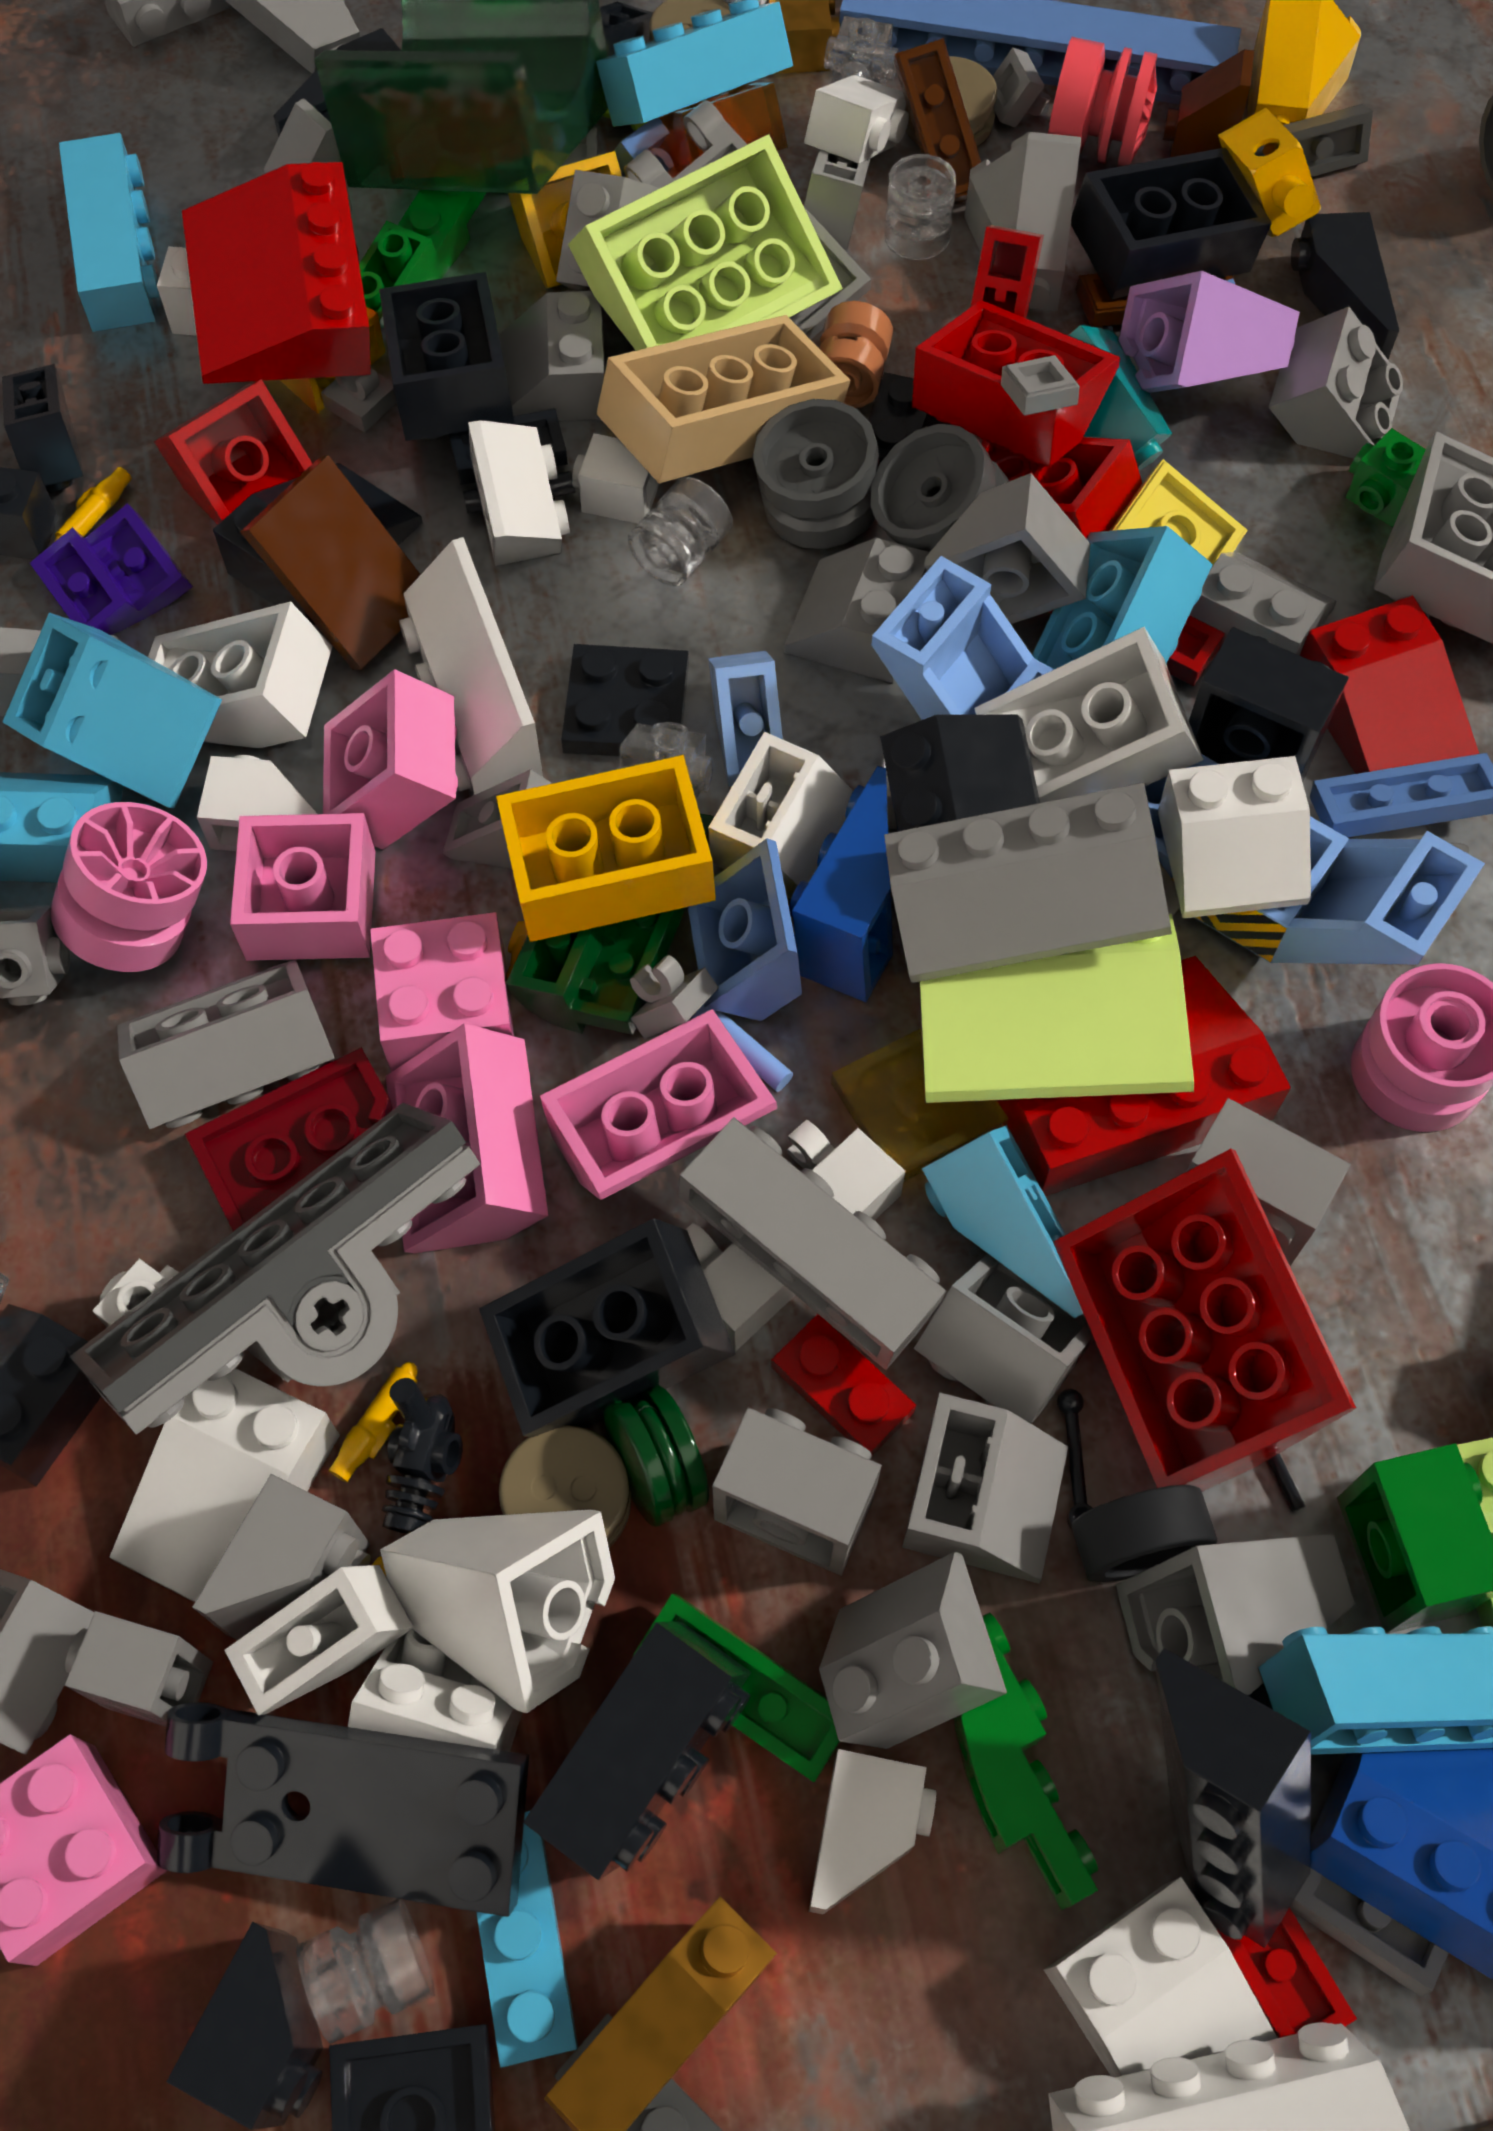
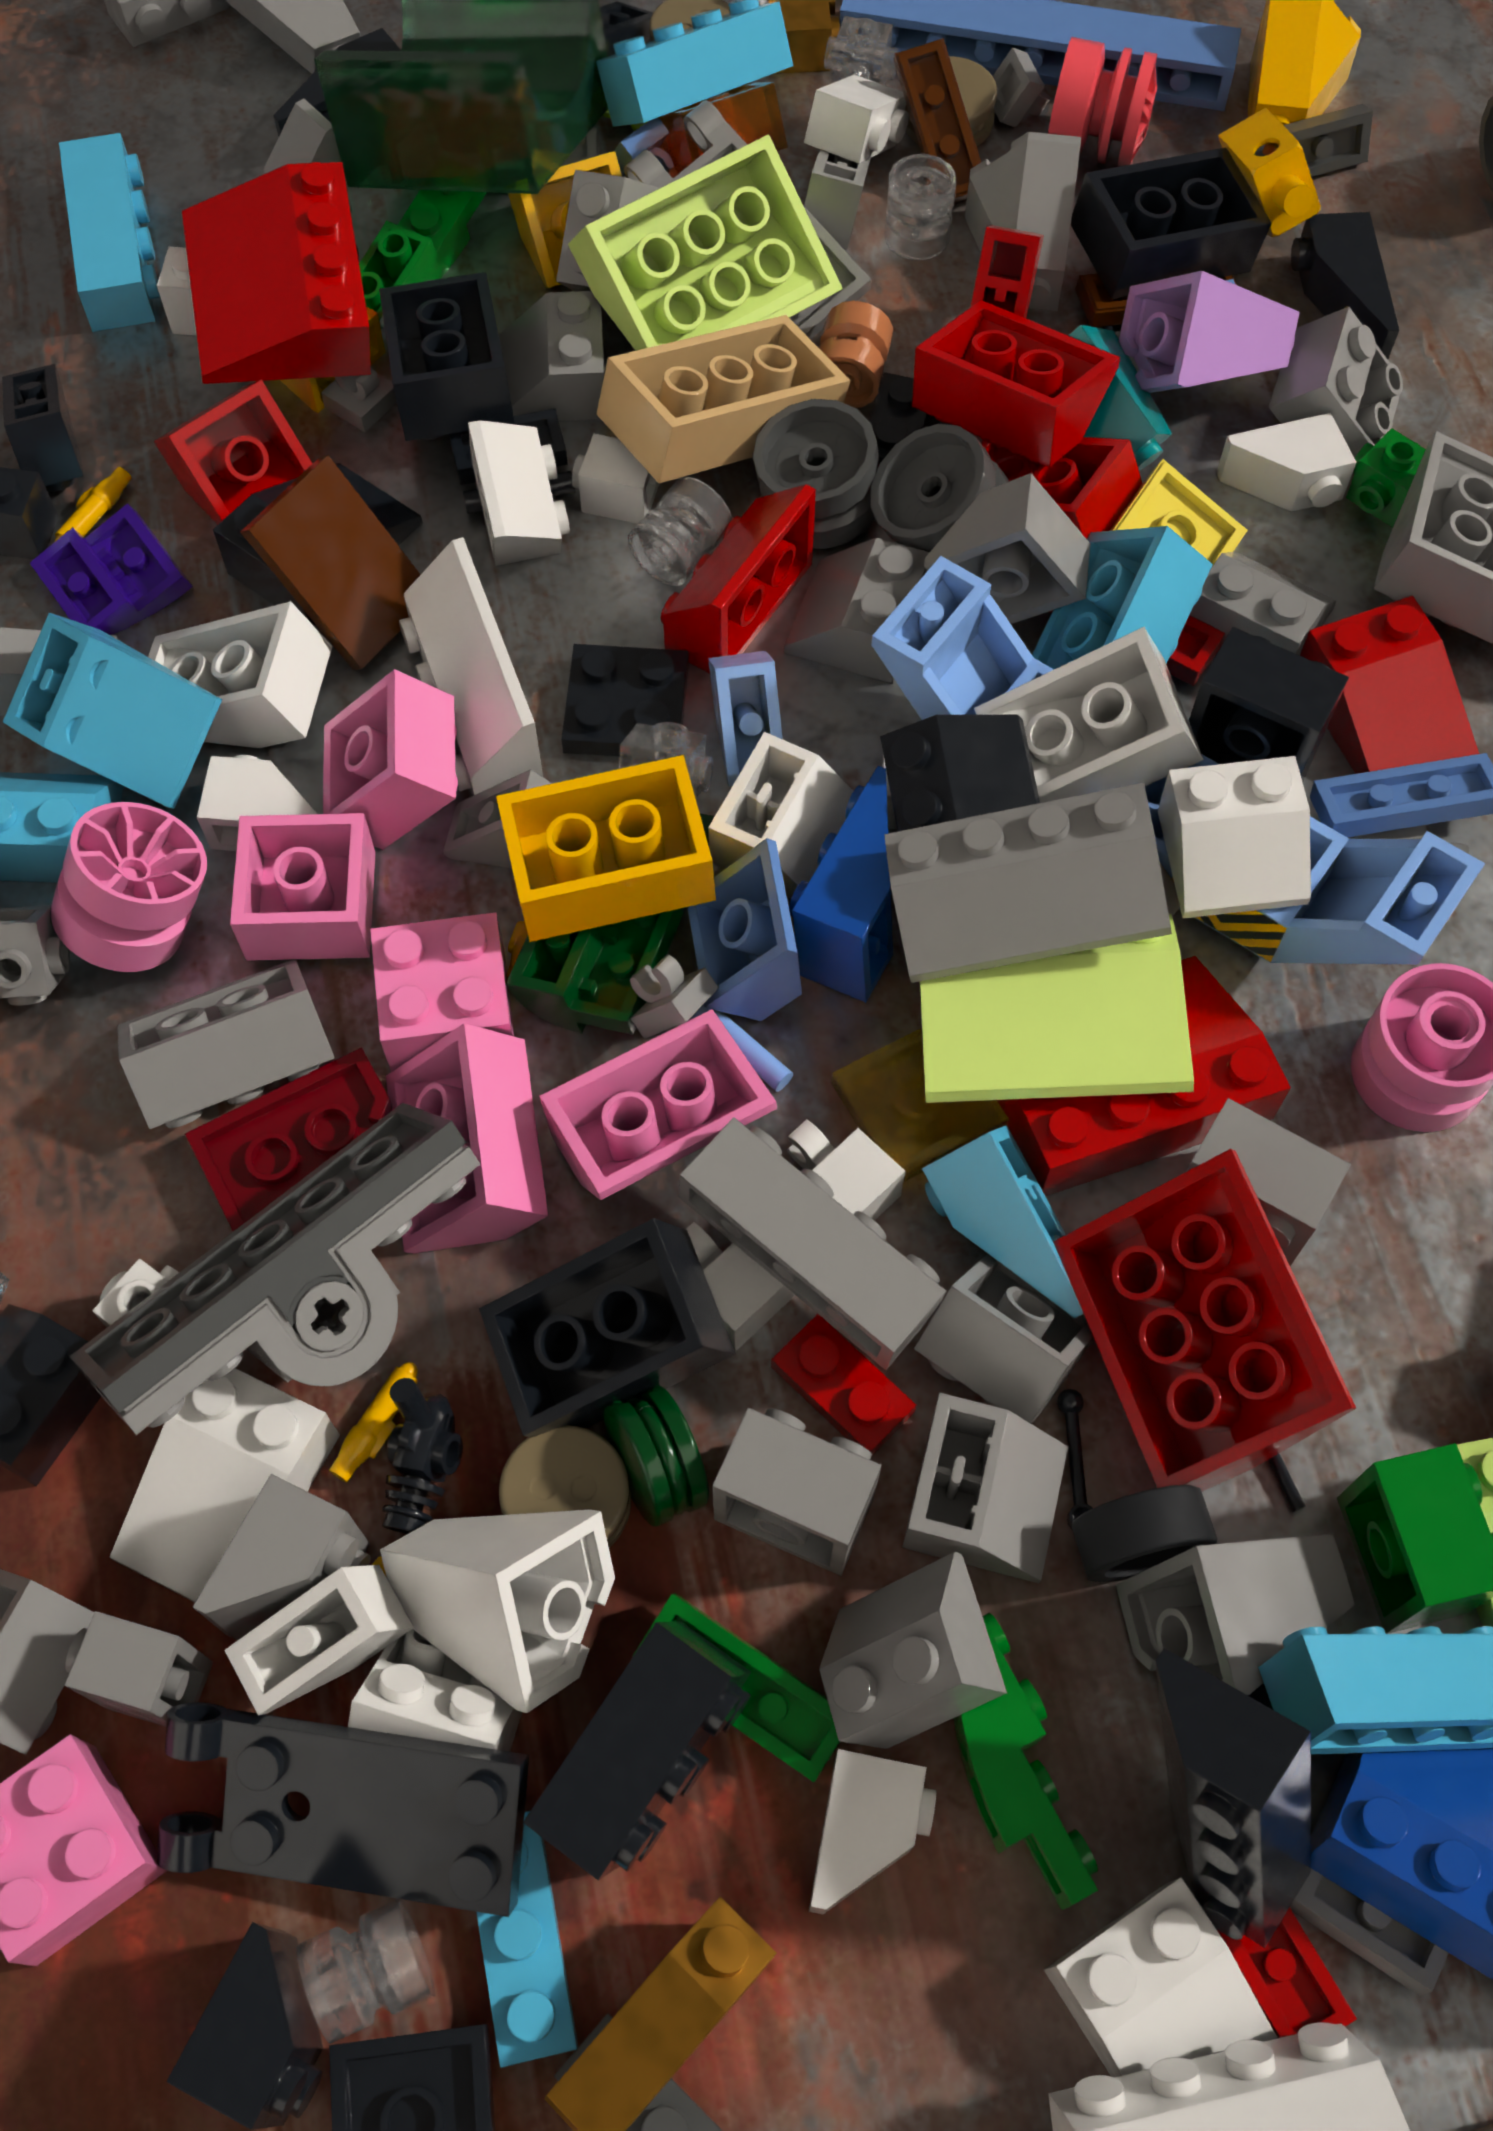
(743, 578): none -> red slope
(1040, 385): light grey tile -> none
(1210, 106): reddish brown slope -> none
(1289, 463): none -> white slope

